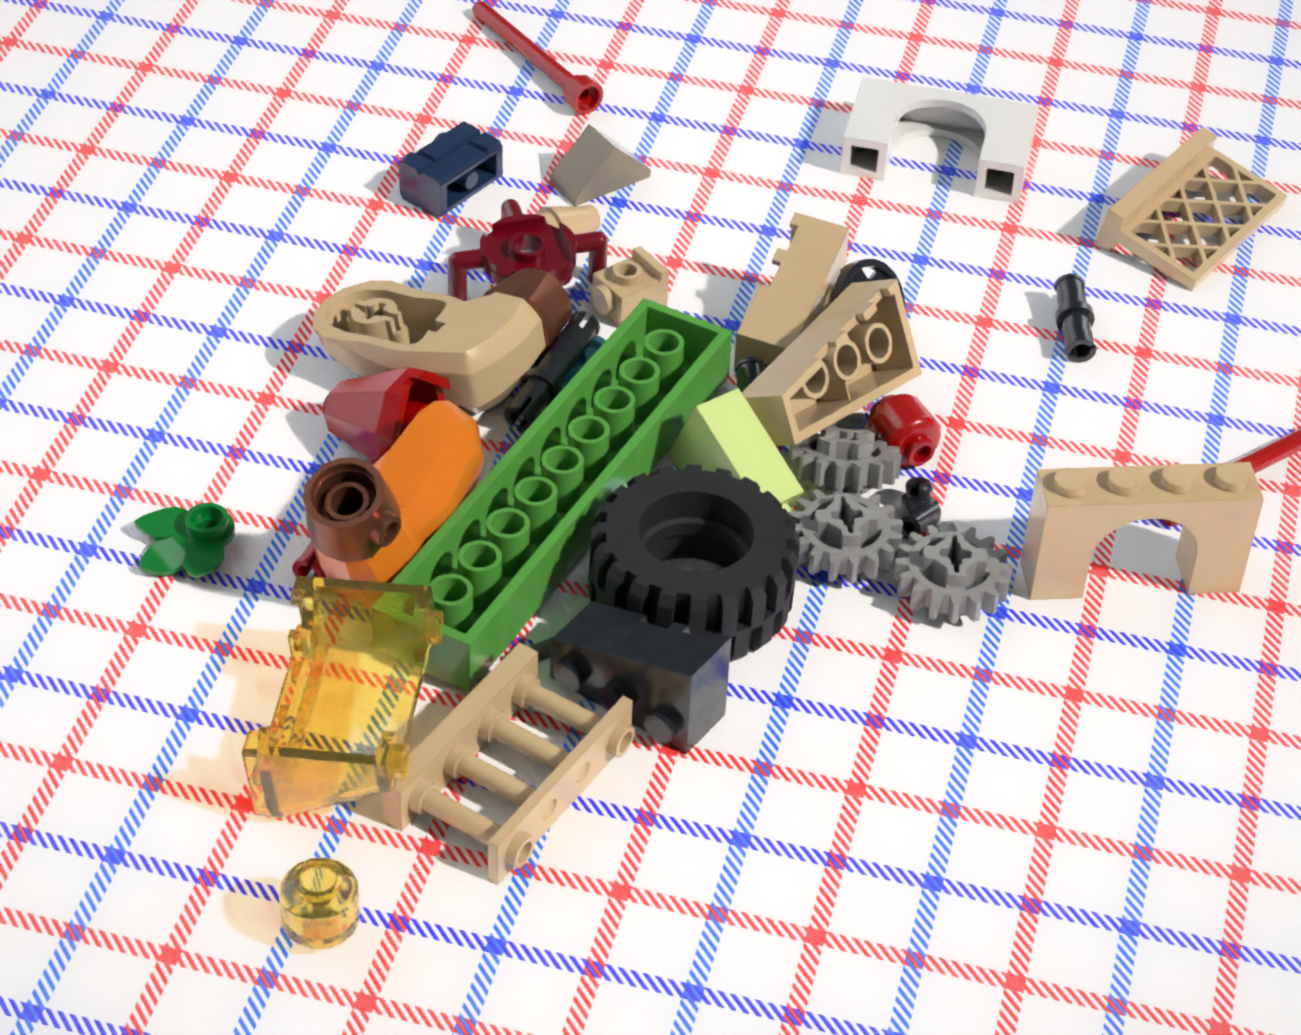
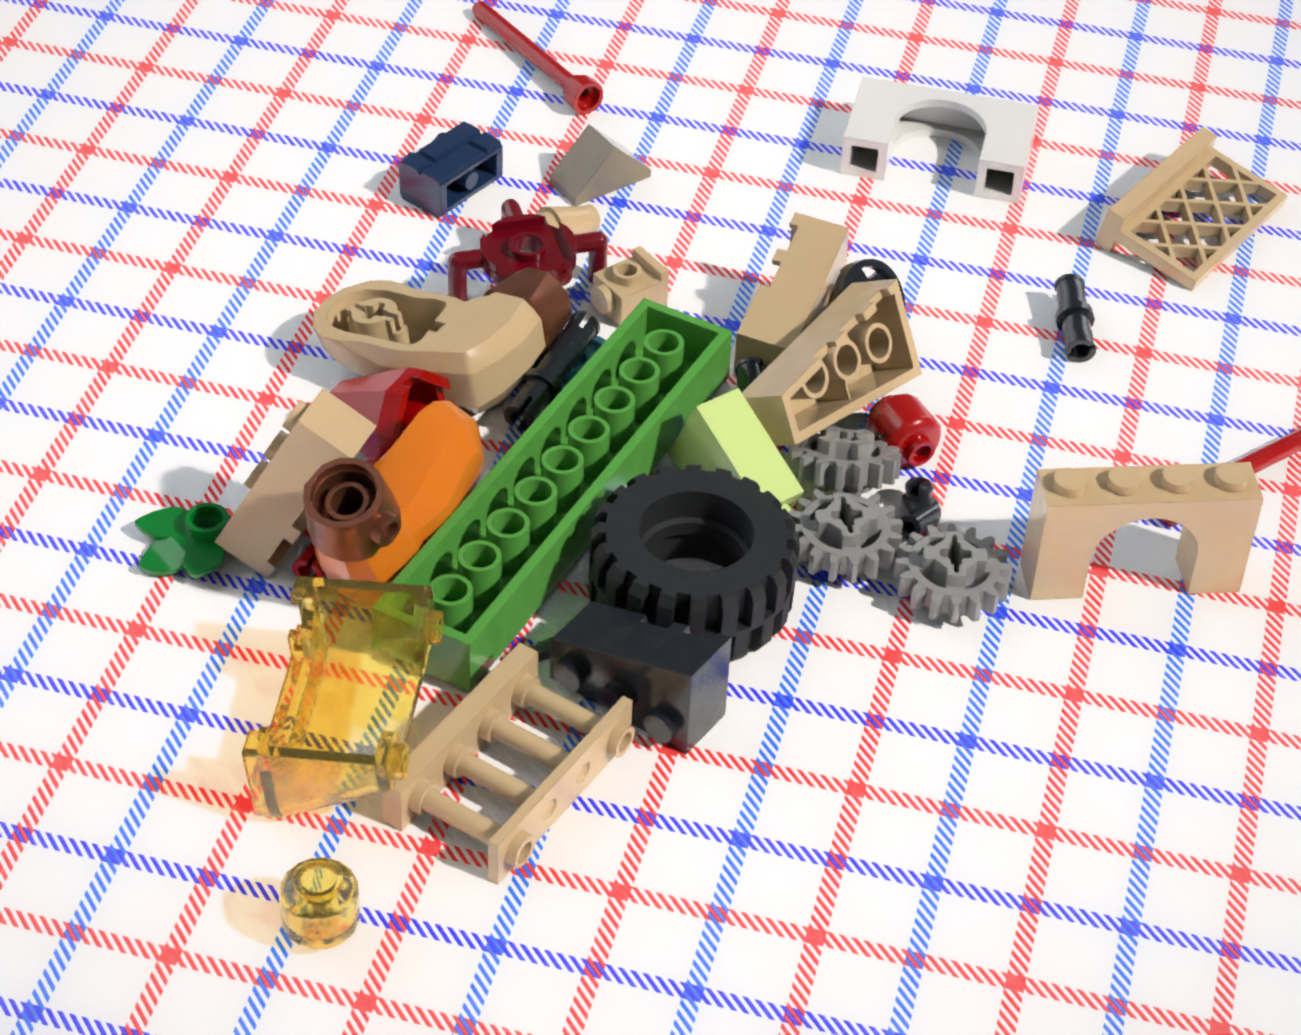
(274, 507): none -> tan wedge

